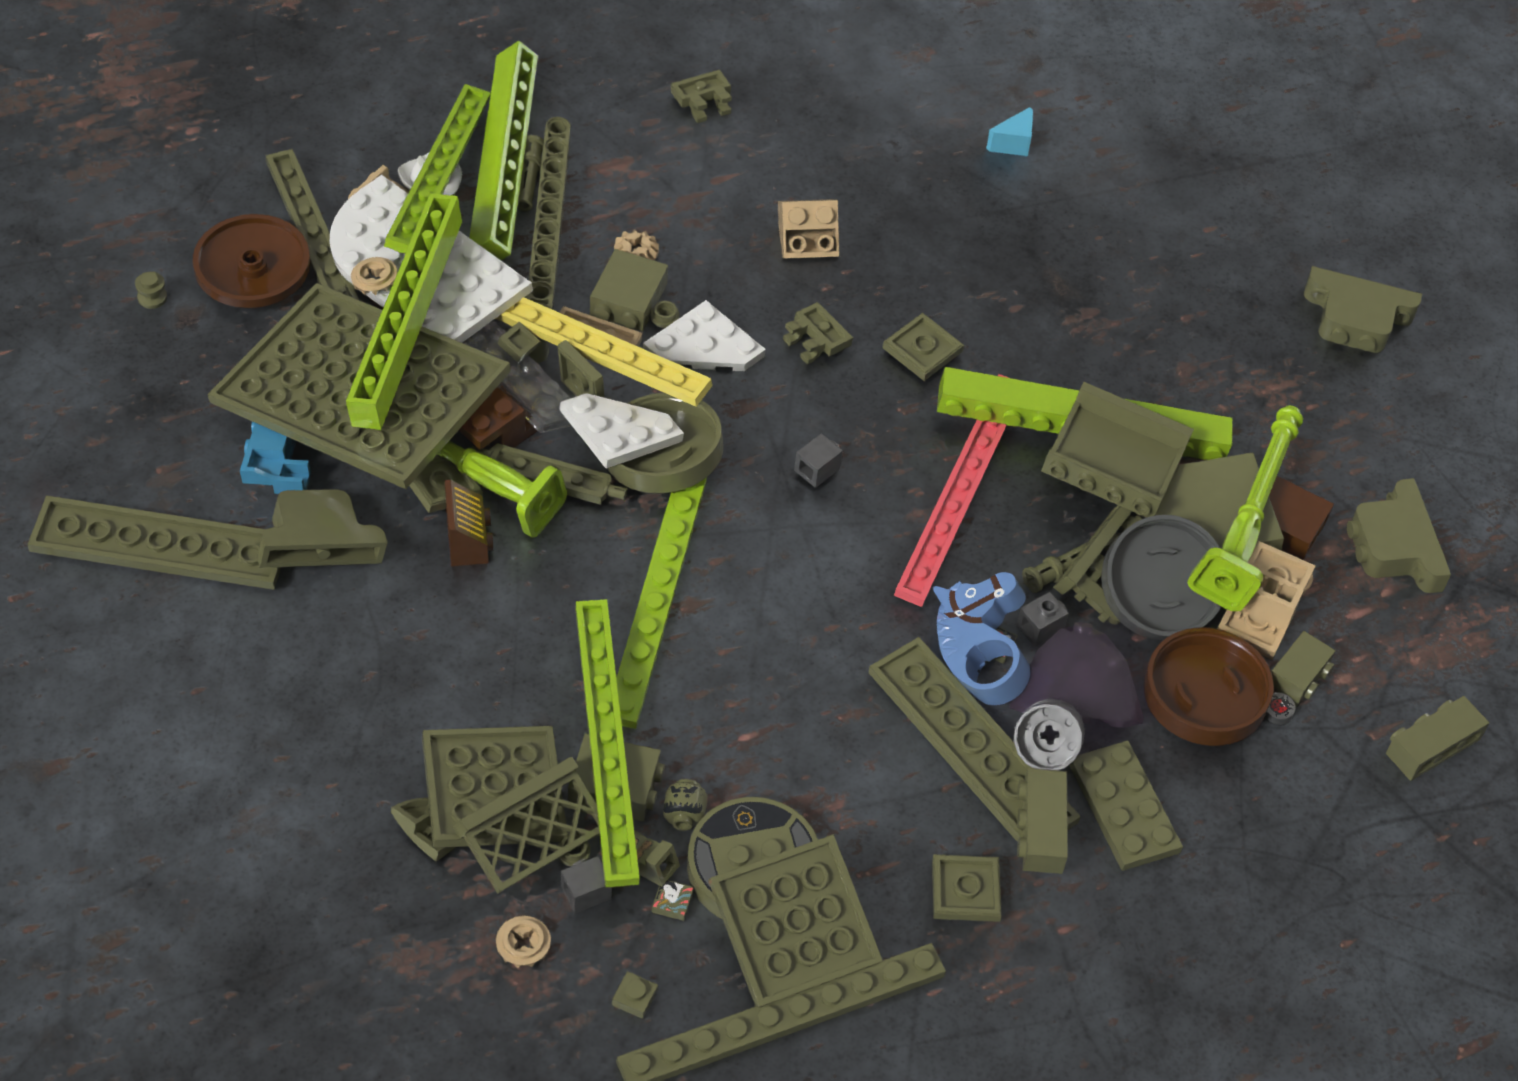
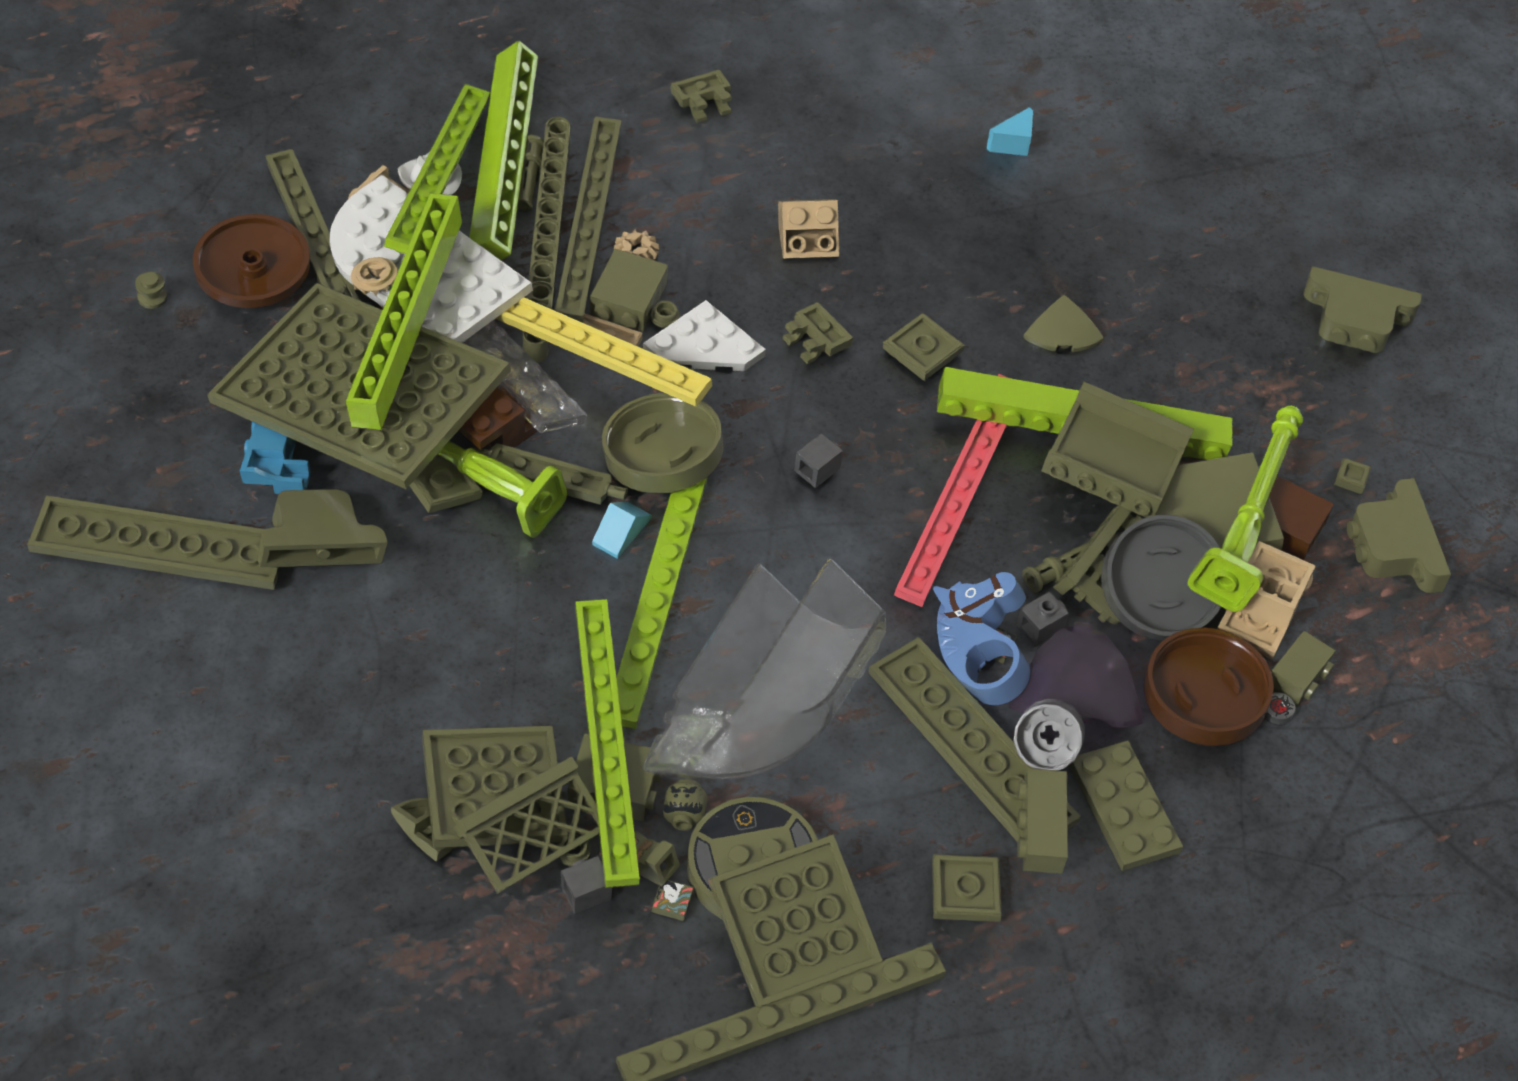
(467, 525): reddish brown slope -> none
(518, 342): olive plate -> none
(521, 928): tan gear -> none
(578, 373): olive plate -> none
(588, 218): none -> olive plate
(618, 429): white plate -> none
(620, 527): none -> medium azure slope
(635, 995): olive plate -> none
(768, 677): none -> clear windscreen
(1064, 327): none -> olive brick
(1352, 476): none -> olive tile
(1436, 737): olive brick -> none

